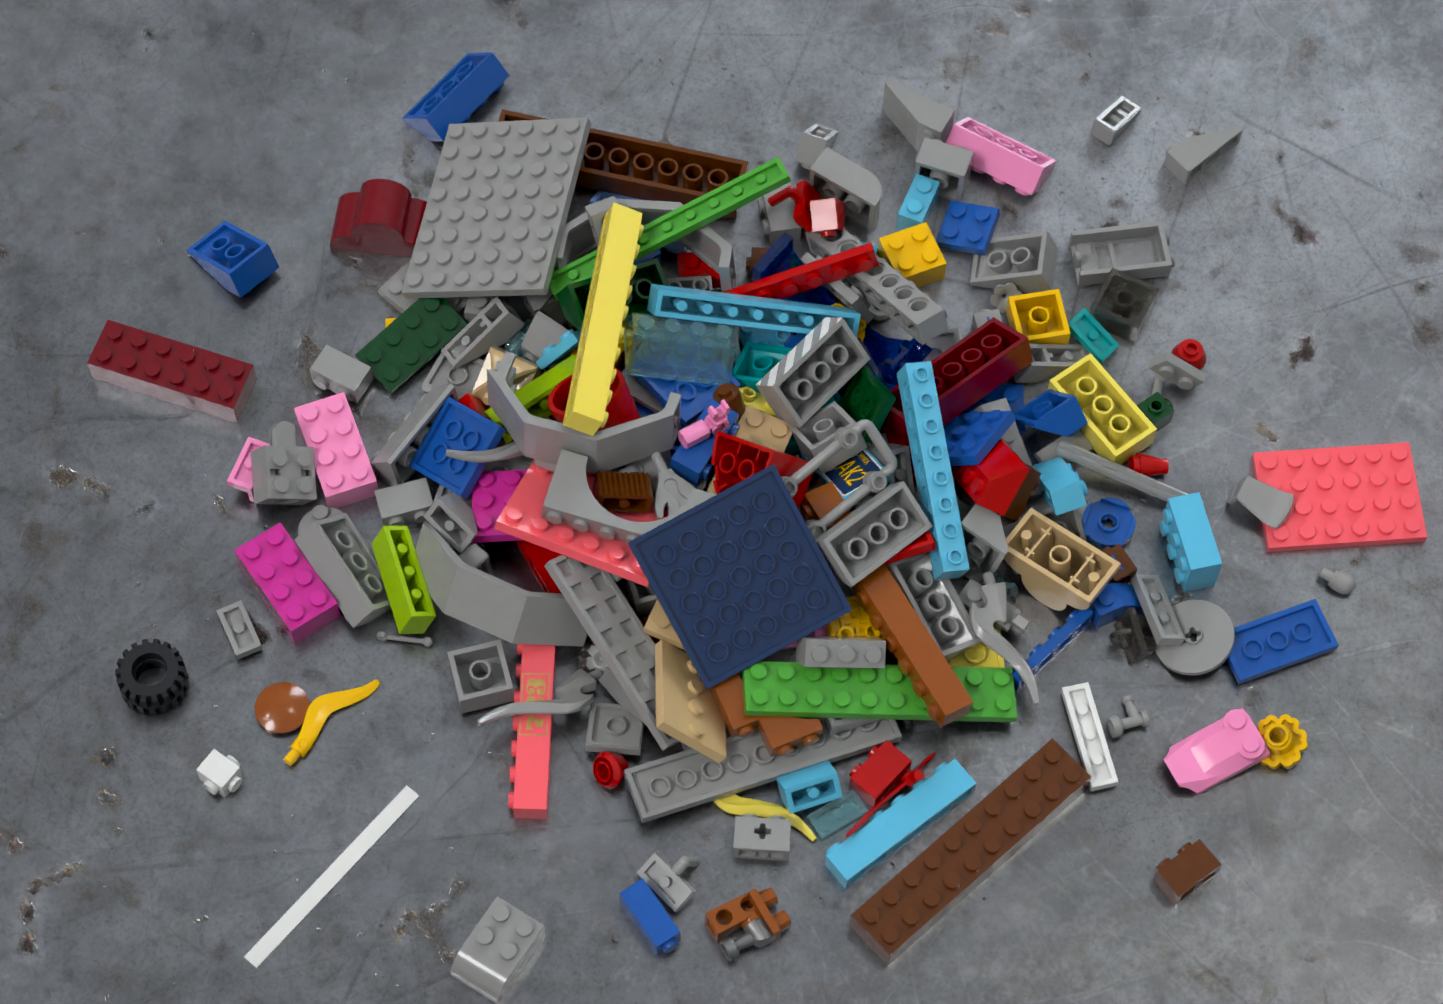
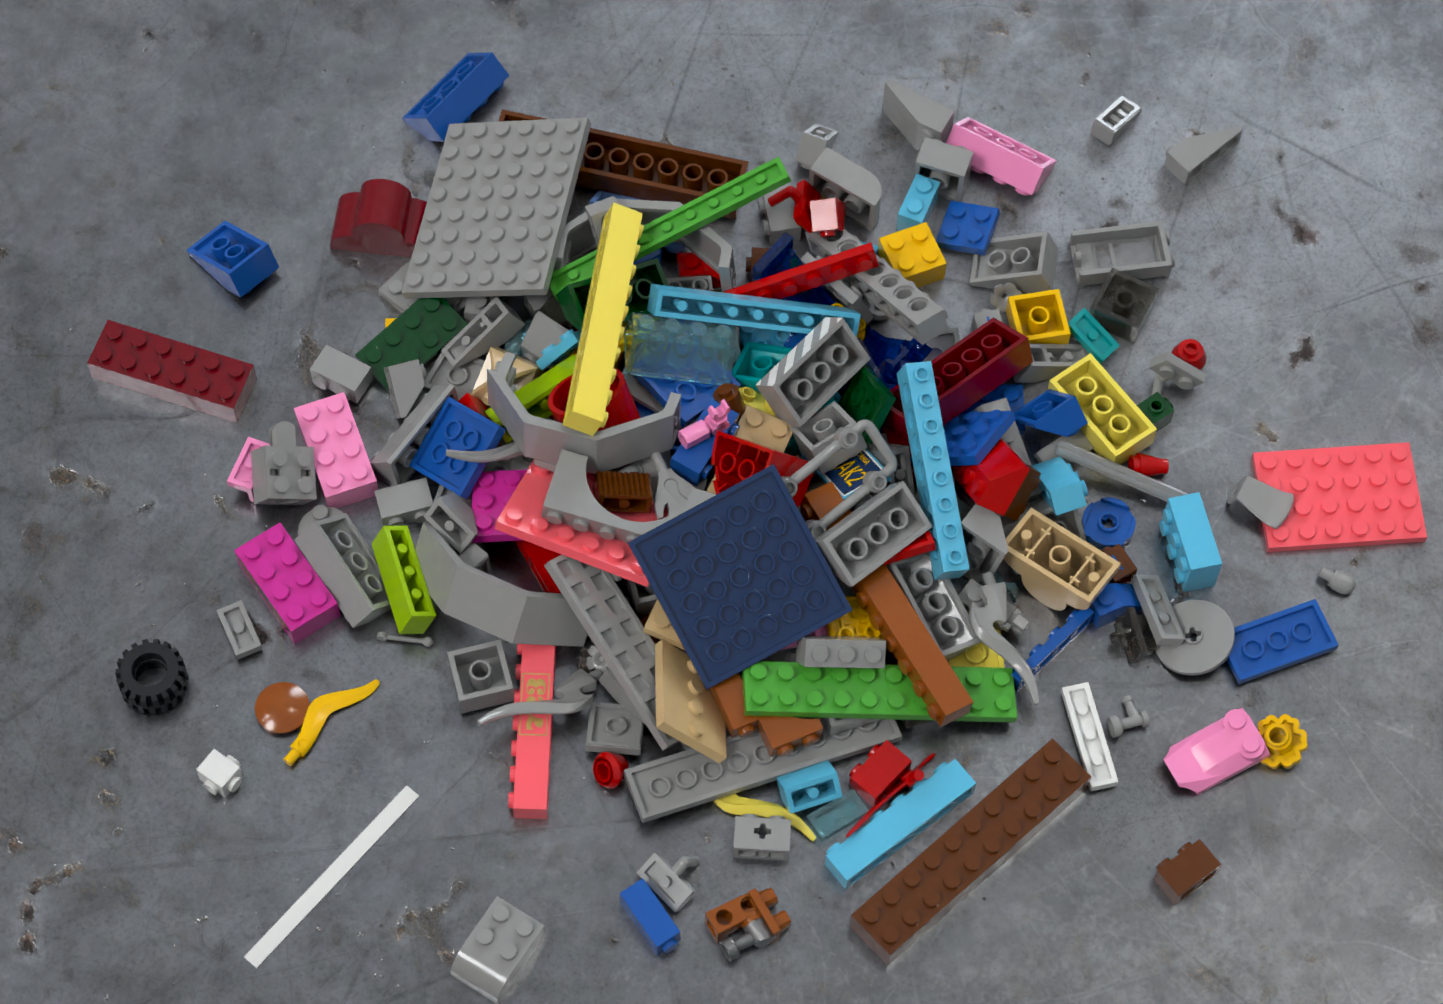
(405, 385): none -> light grey slope

